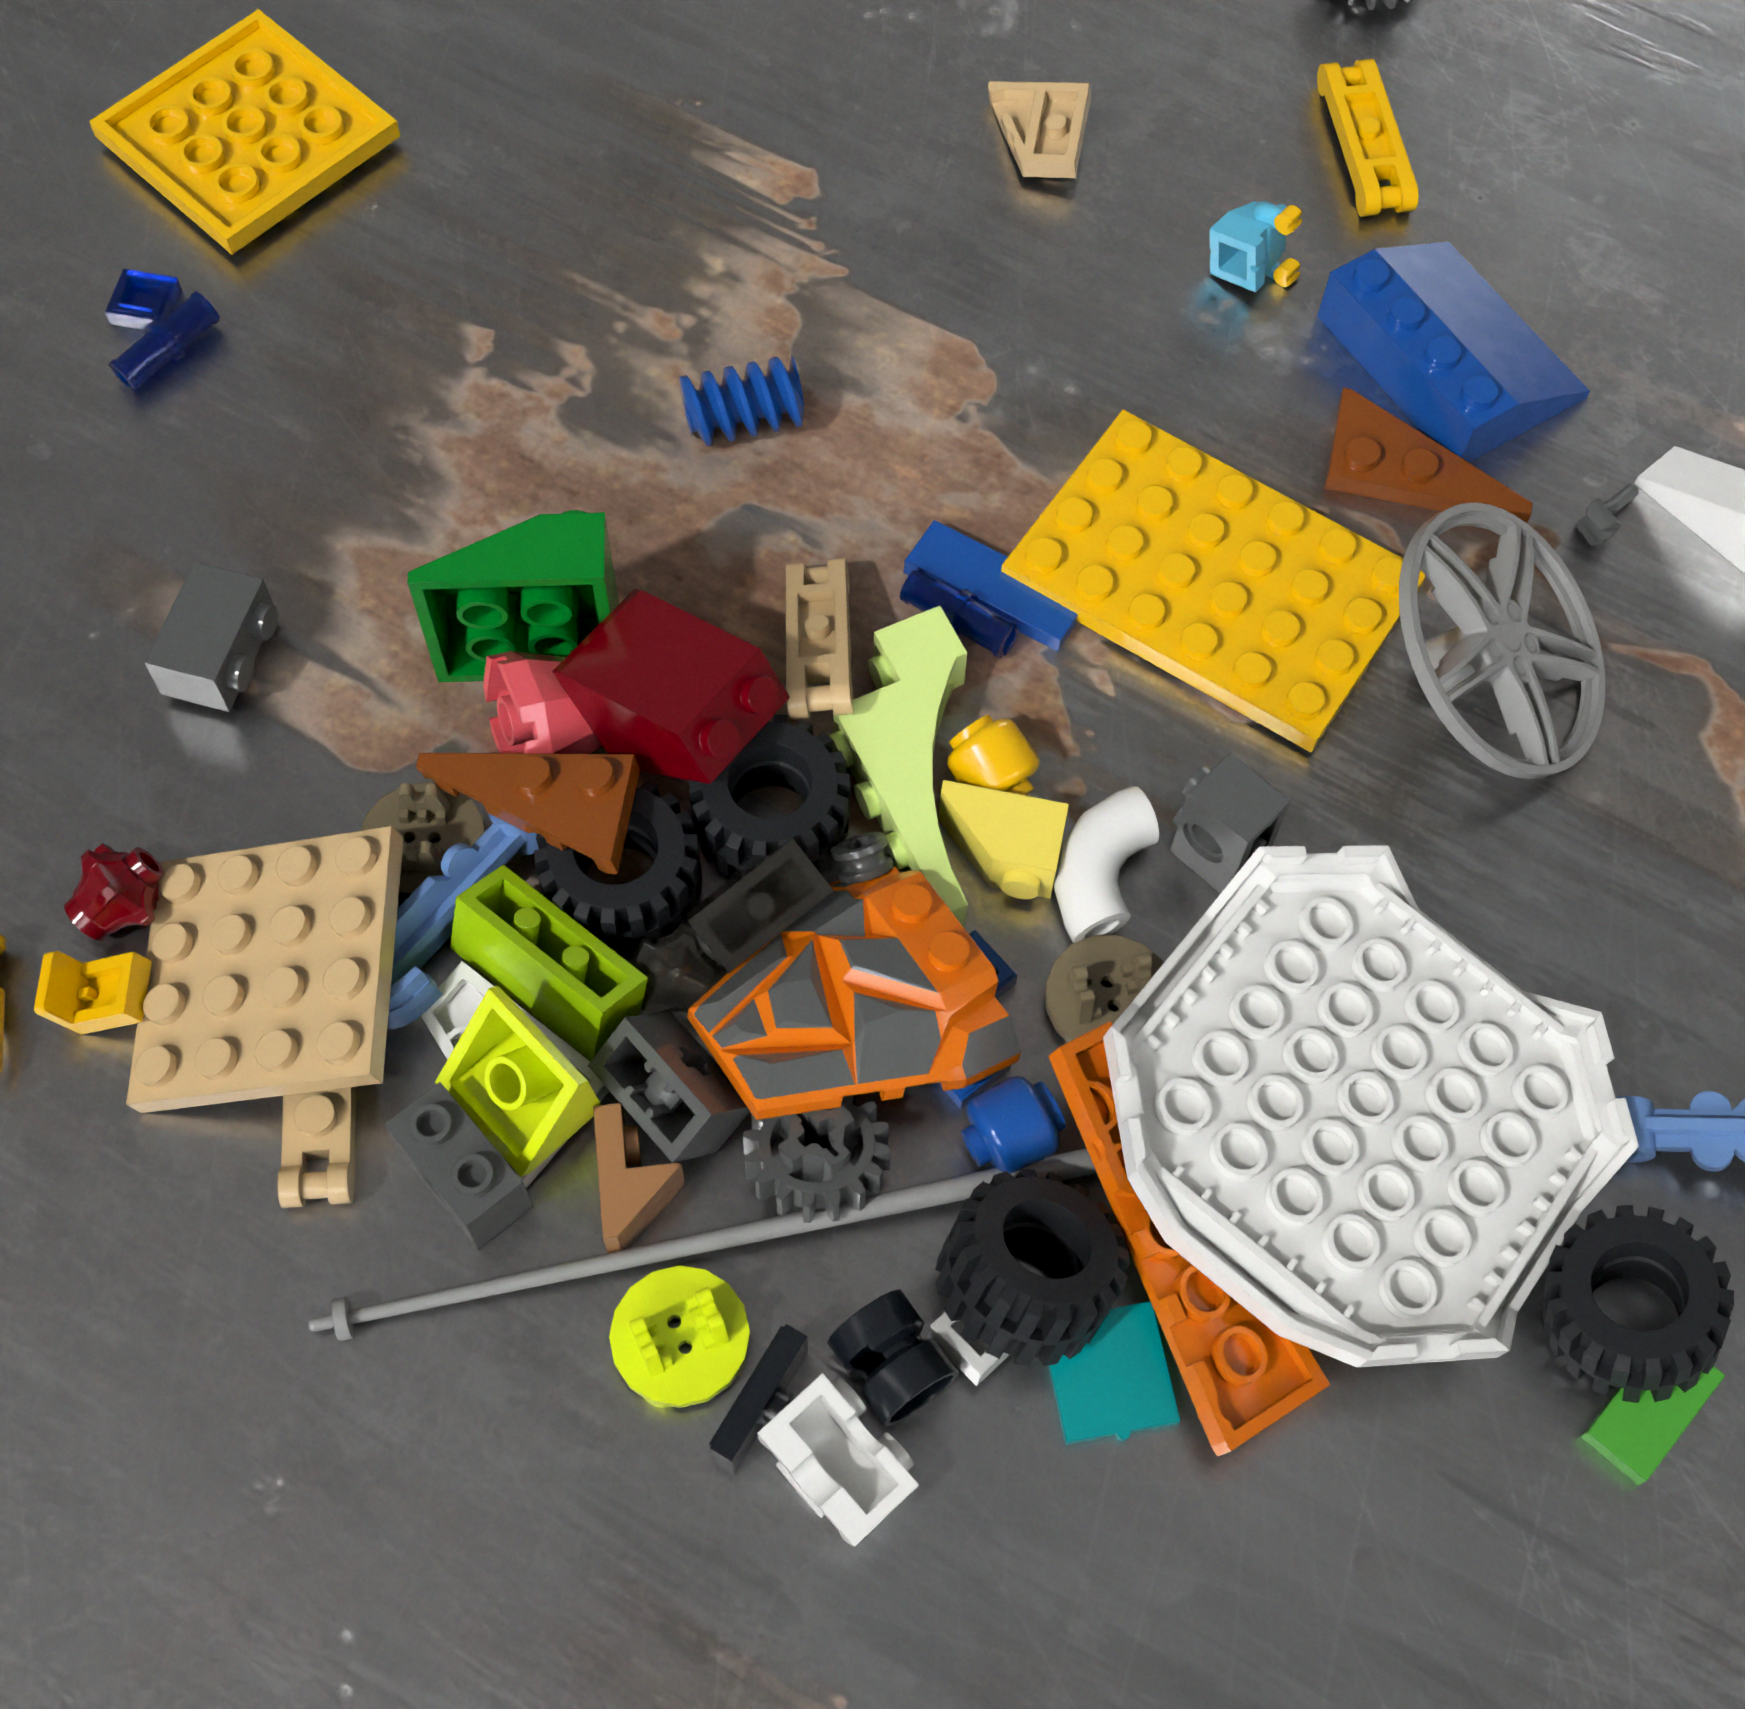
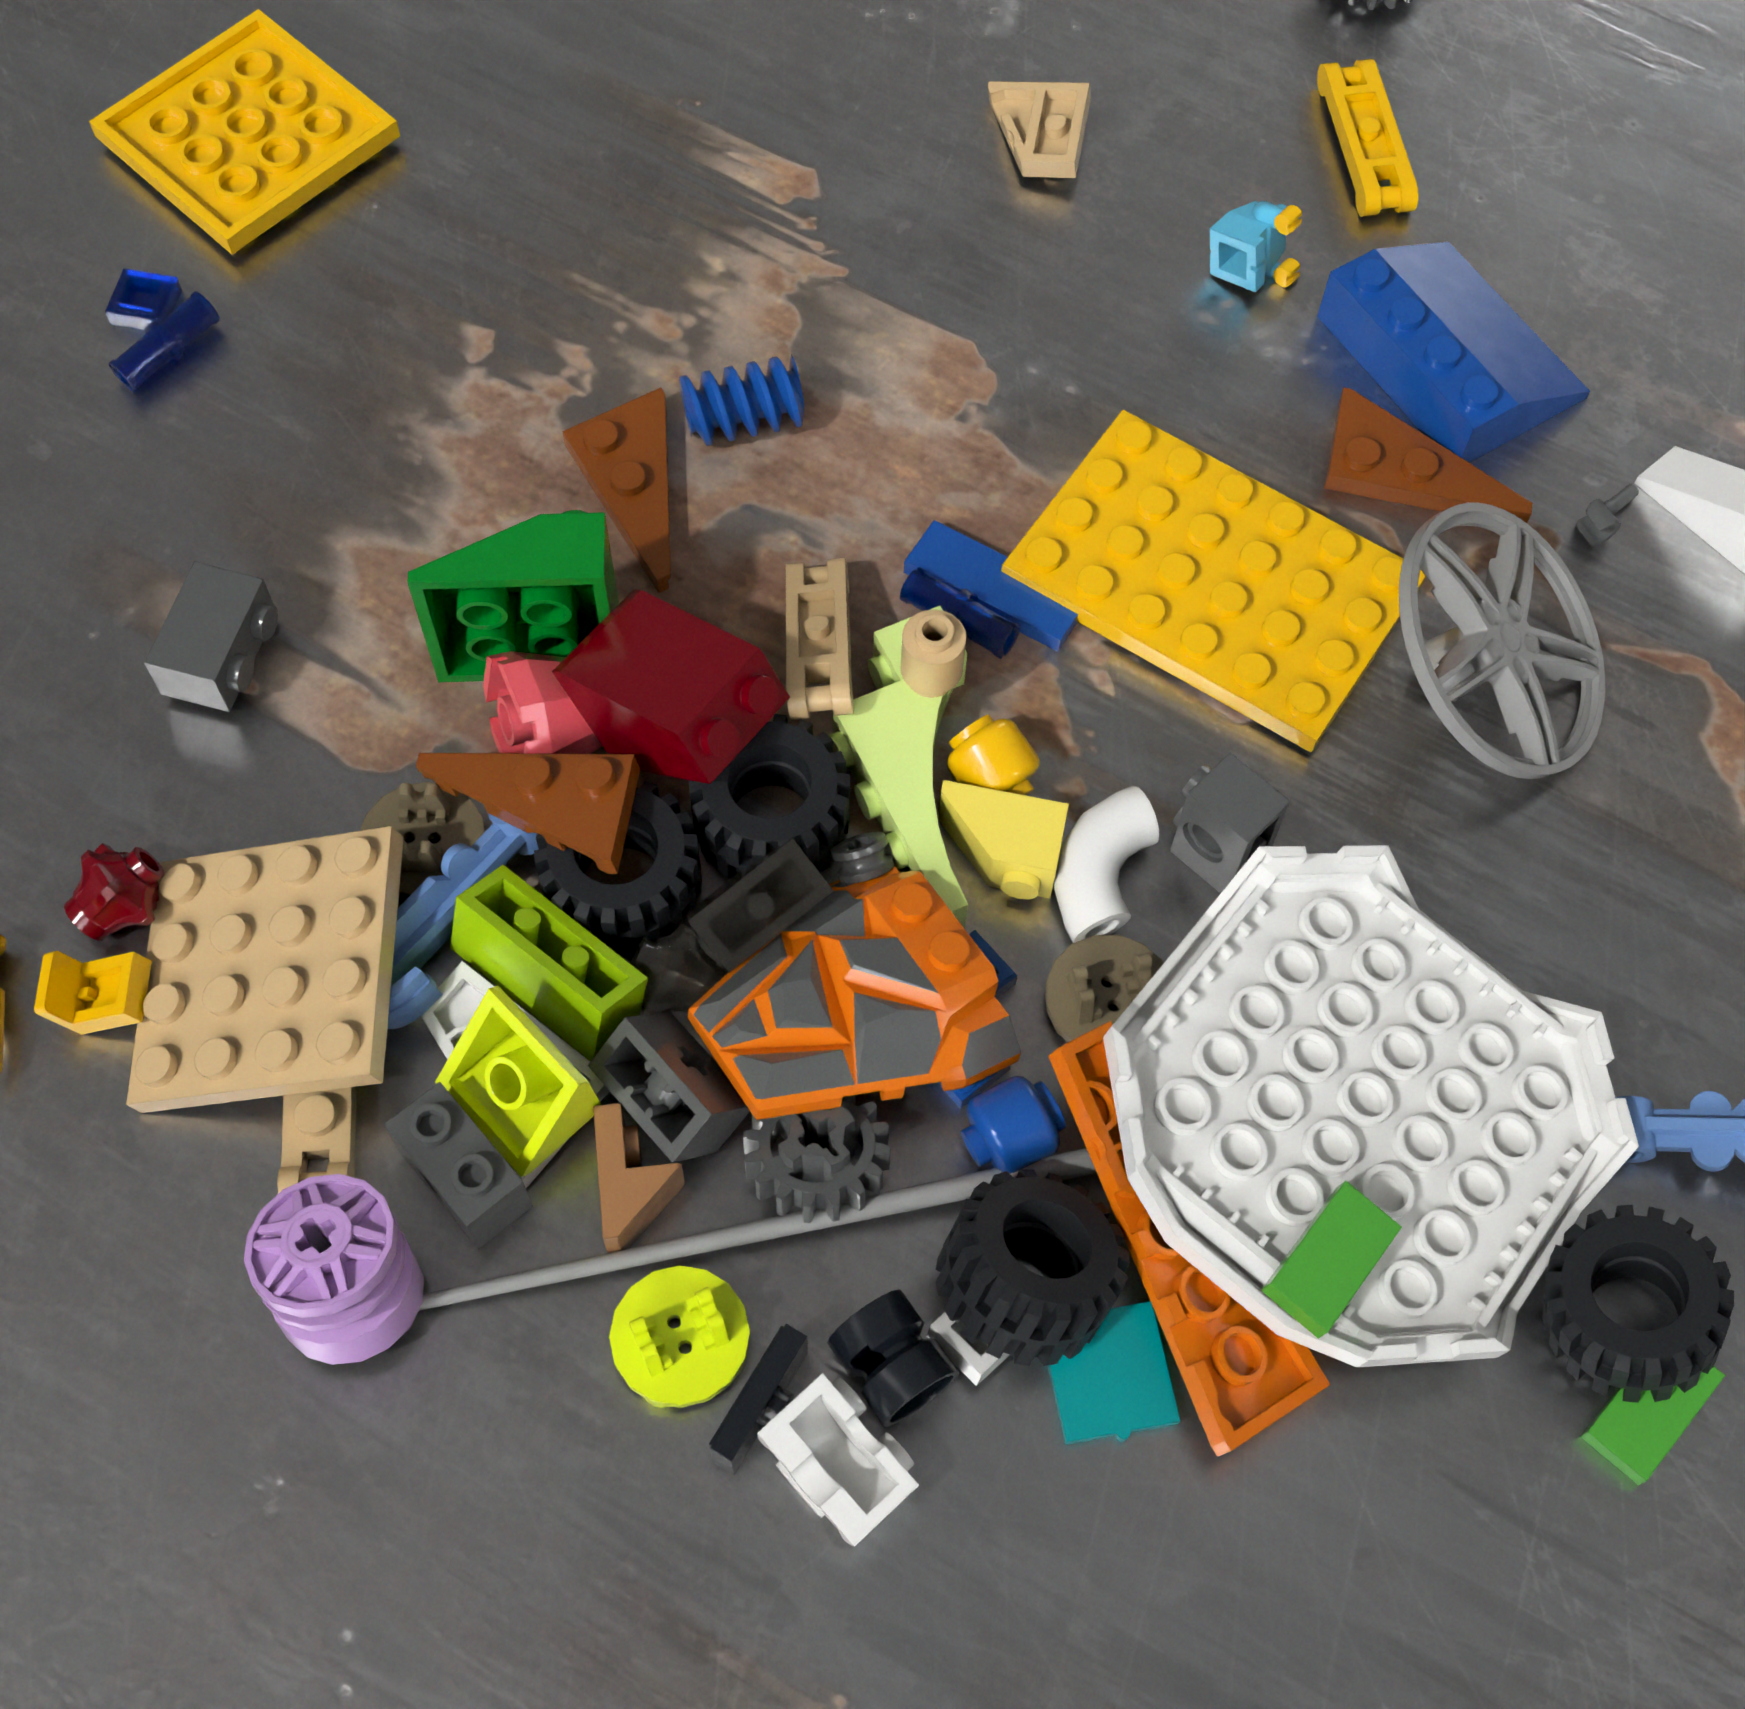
(334, 1269): none -> lavender wheel
(627, 467): none -> dark orange wing
(932, 652): none -> tan brick
(1331, 1259): none -> bright green tile

